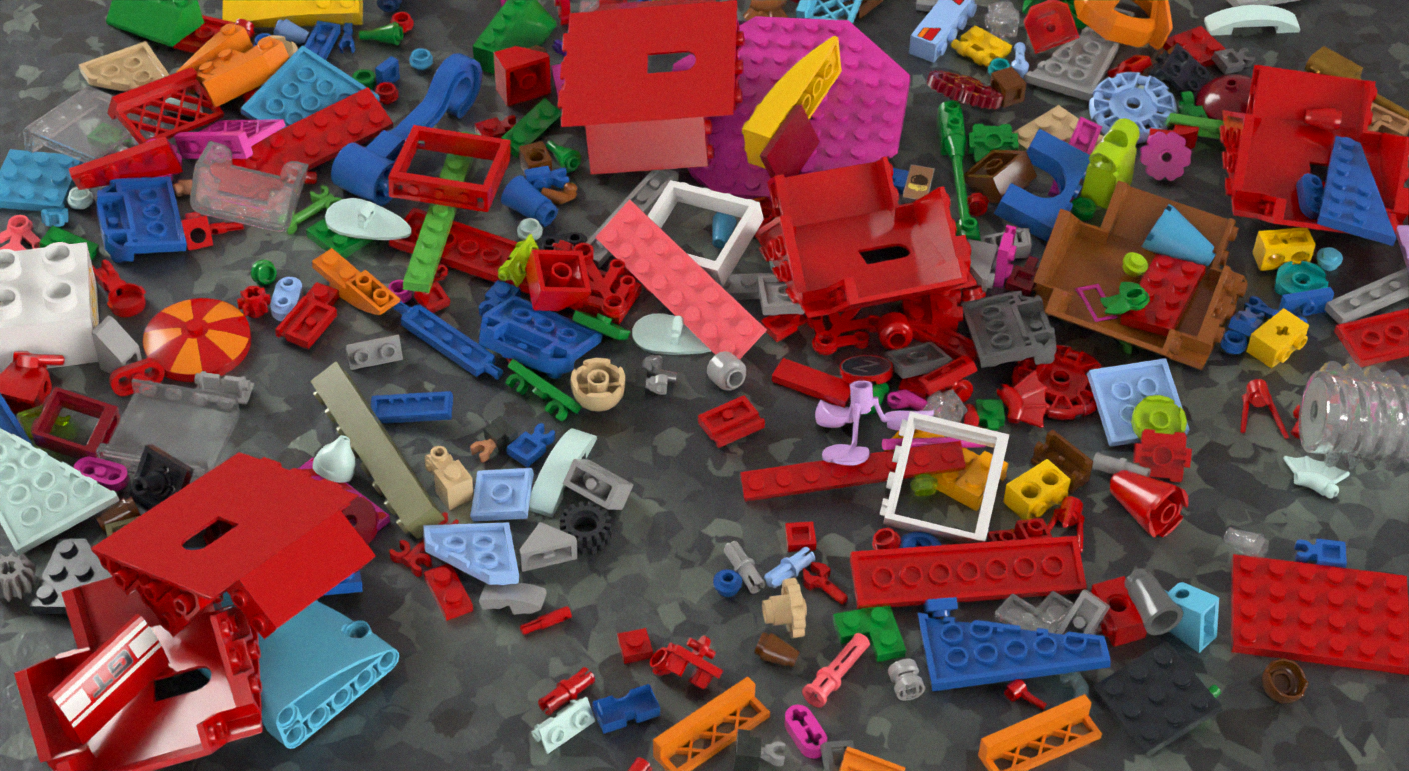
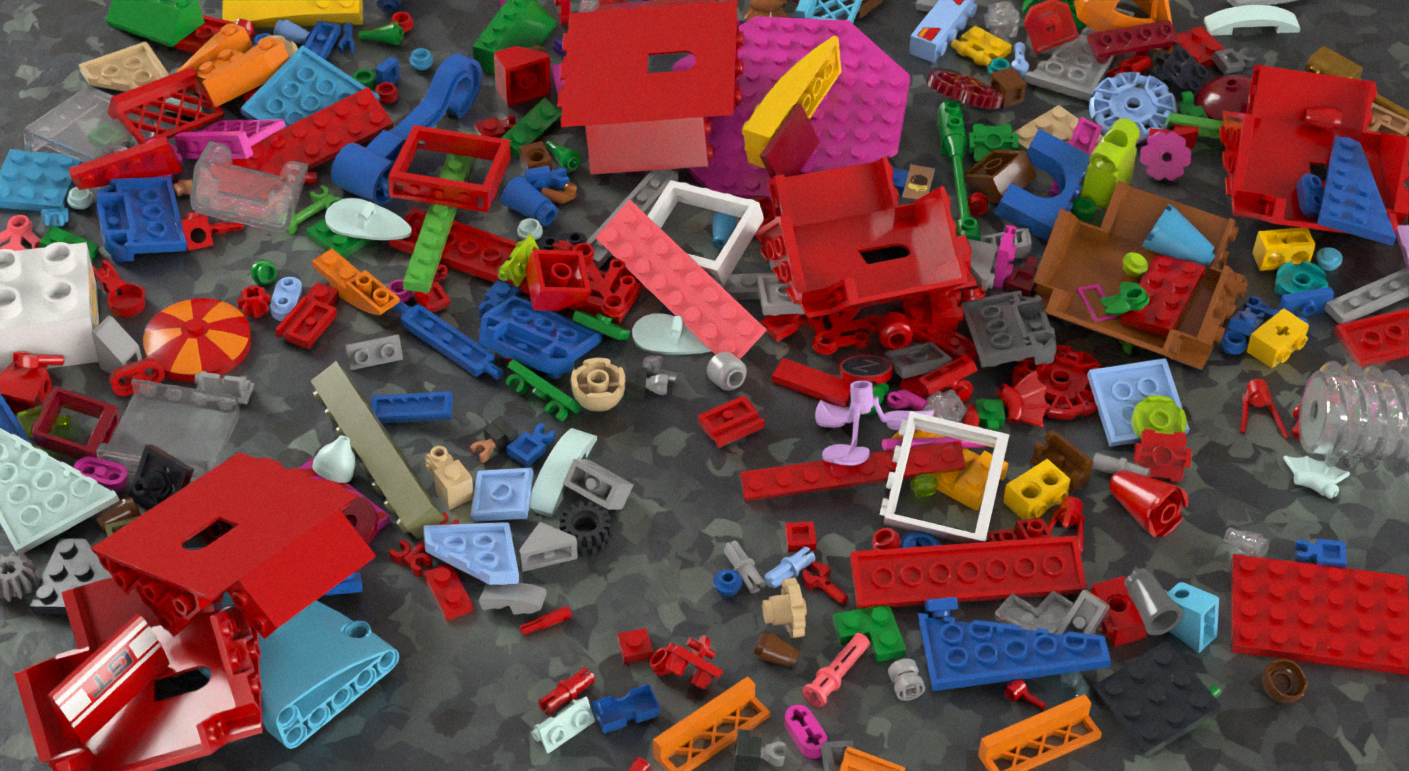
(1131, 39): none -> dark red plate

